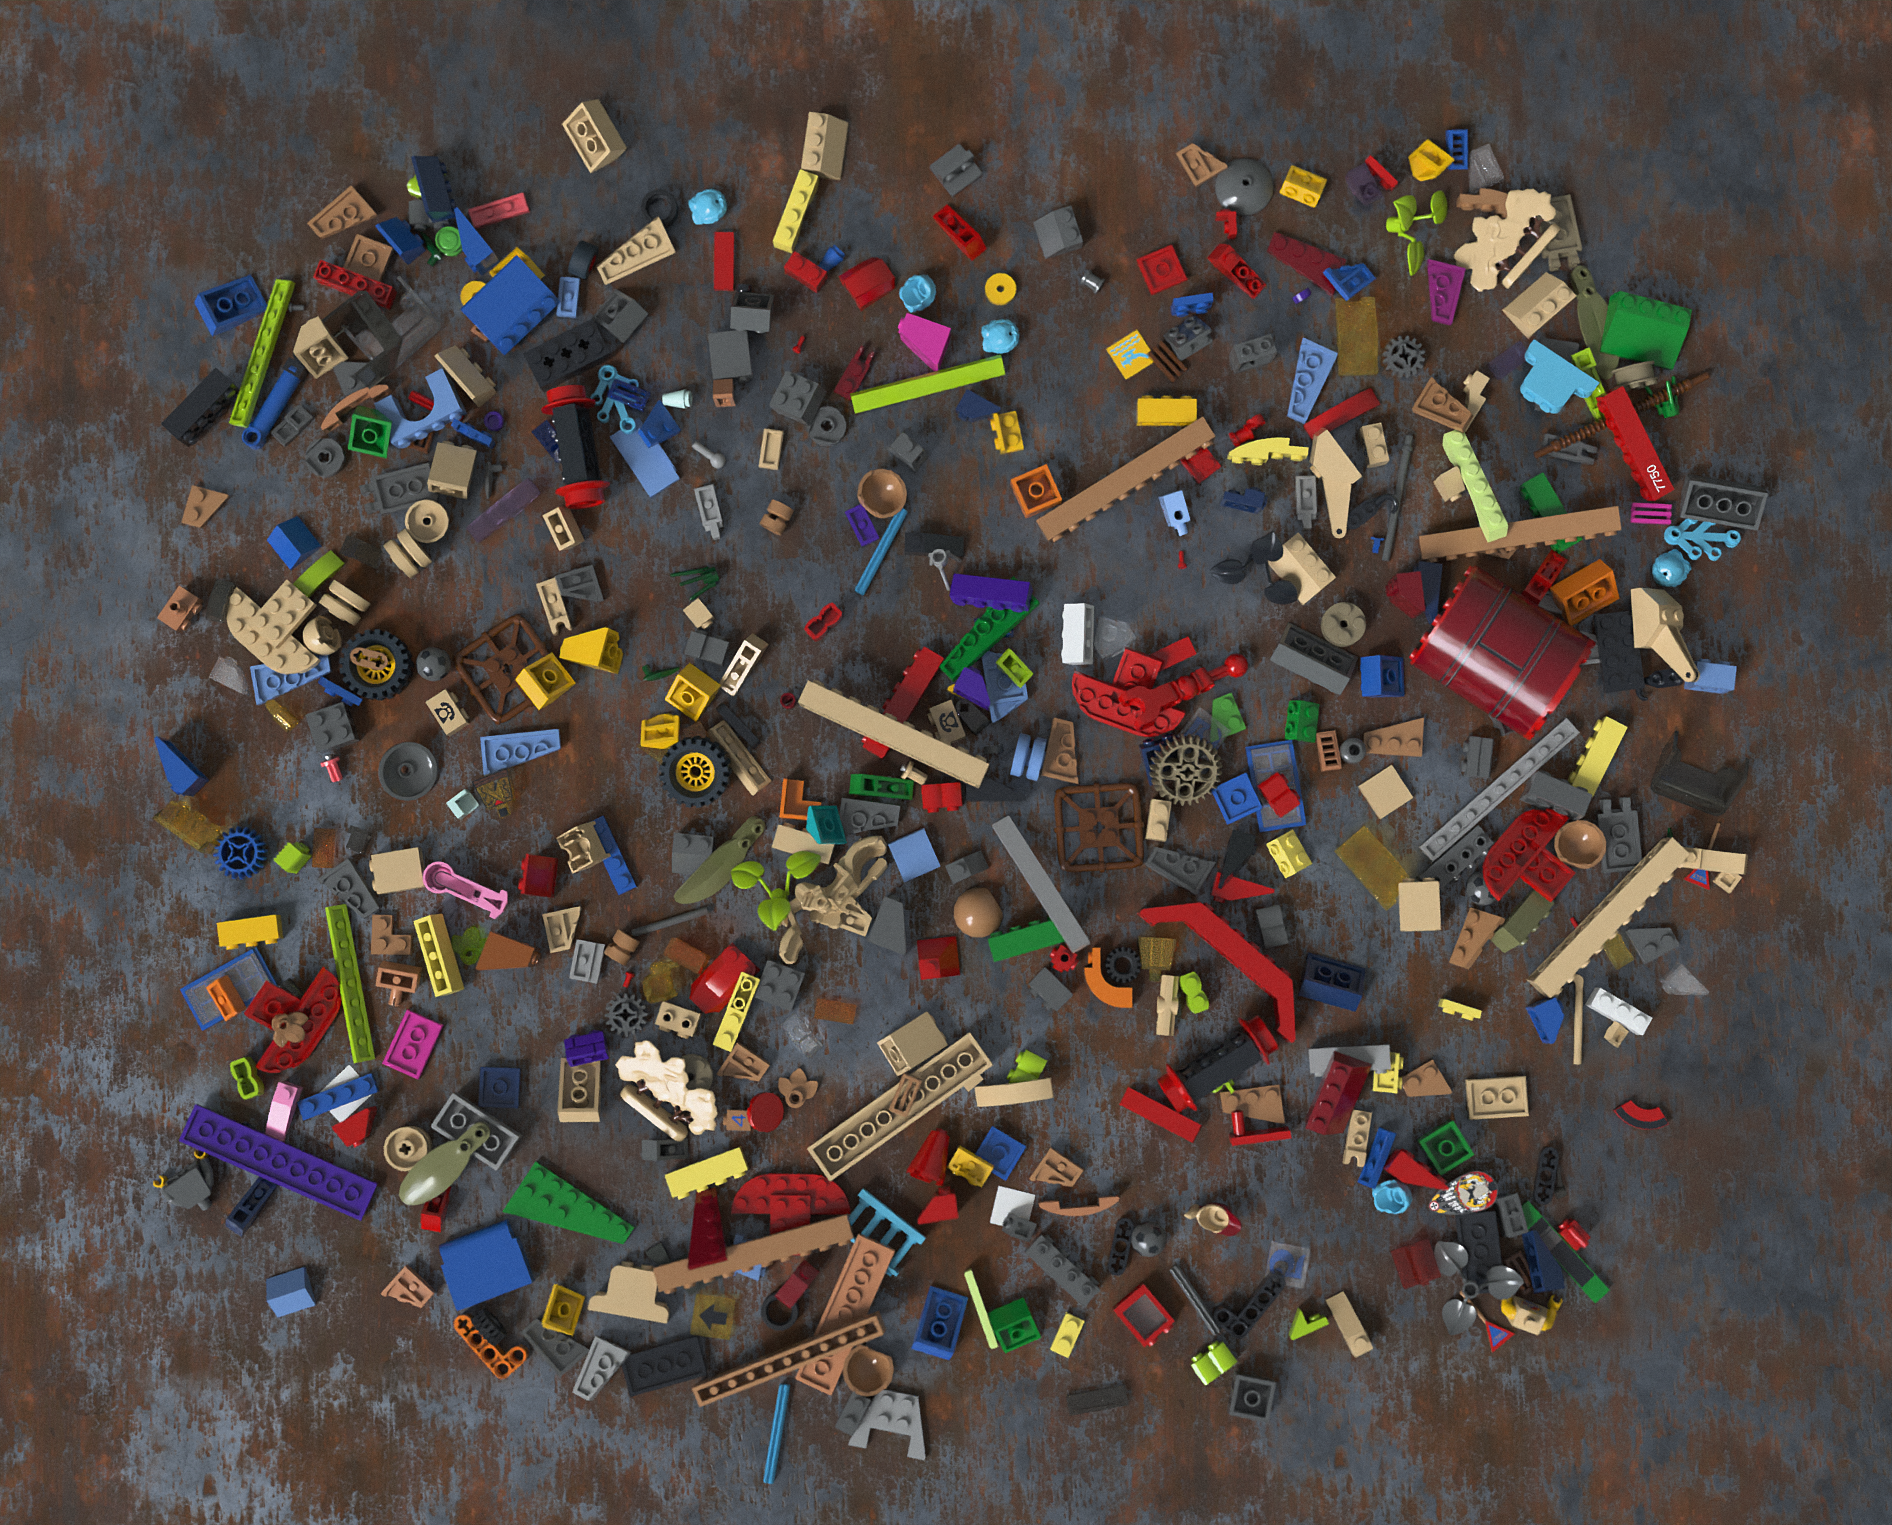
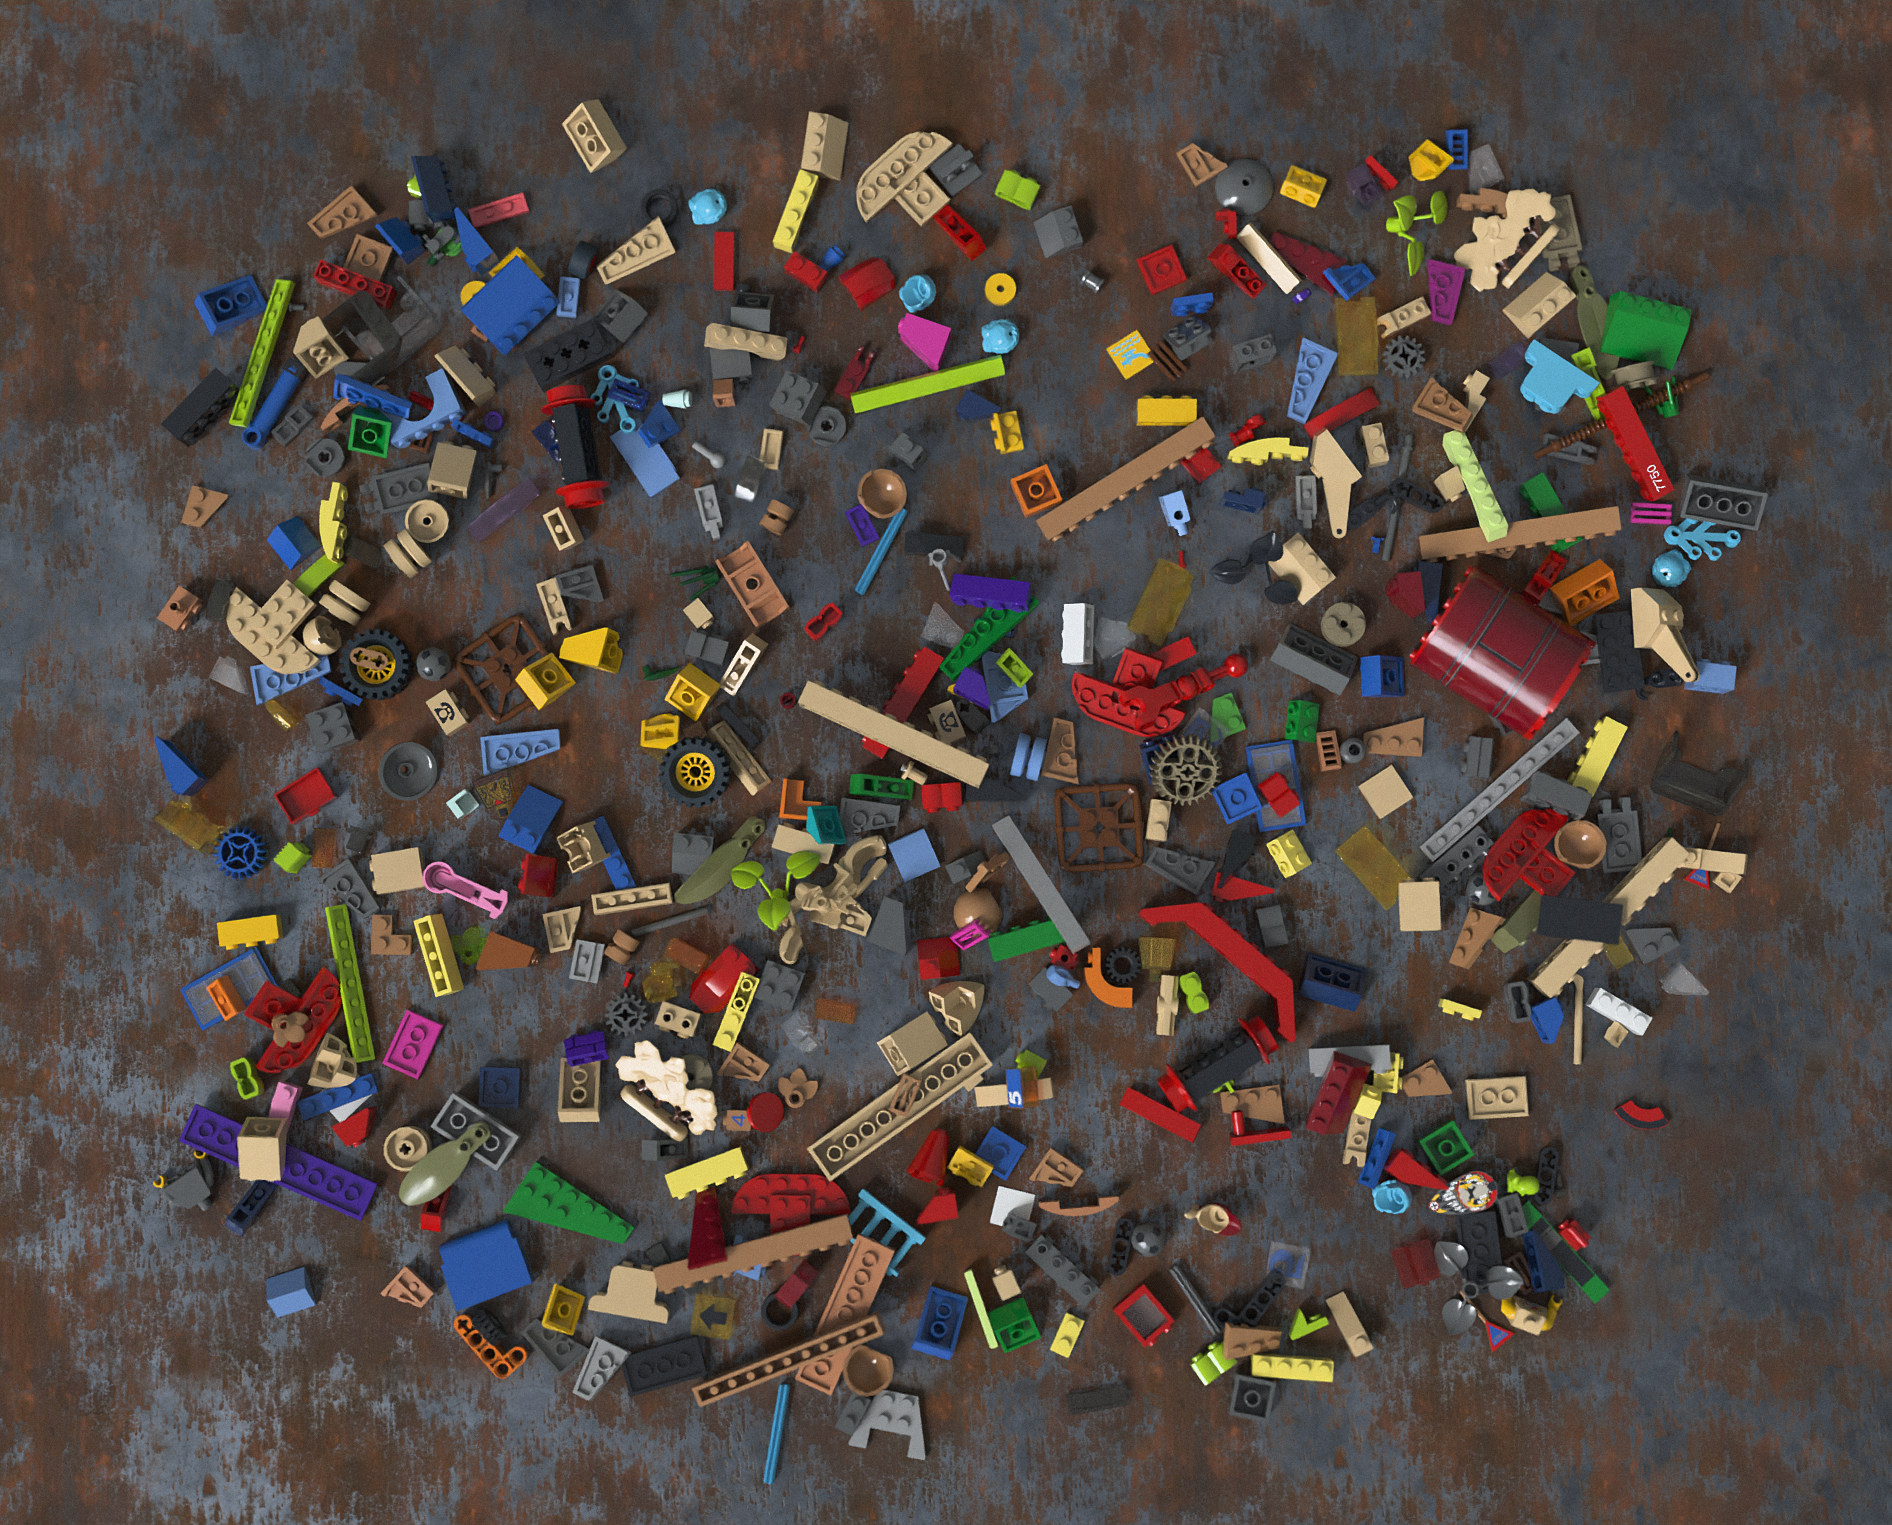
(262, 1148): none -> tan slope
(306, 796): none -> red container
(331, 529): none -> light yellow slope
(332, 767): coral piece -> none
(332, 1064): none -> tan brick
(363, 392): none -> blue wing
(398, 978): nougat brick -> none
(441, 239): none -> dark grey piece
(531, 819): none -> blue slope
(632, 899): none -> tan slope
(729, 337): none -> tan arch
(749, 478): none -> clear smoke slope
(765, 600): none -> nougat piece
(902, 176): none -> tan plate
(942, 628): none -> clear wing
(955, 936): none -> dark pink tile
(958, 1003): none -> tan brick
(987, 870): none -> medium nougat wing
(1005, 1282): none -> tan brick
(1017, 189): none -> lime brick
(1022, 1087): none -> panel
(1061, 976): none -> medium blue piece
(1161, 601): none -> clear yellow piece
(1247, 1340): none -> medium nougat wing
(1268, 258): none -> tile
(1292, 1367): none -> light yellow brick
(1368, 1101): none -> light yellow brick
(1404, 316): none -> tan plate
(1423, 492): none -> black beam
(1516, 996): none -> dark grey brick
(1523, 1184): none -> lime animal
(1580, 920): none -> black tile

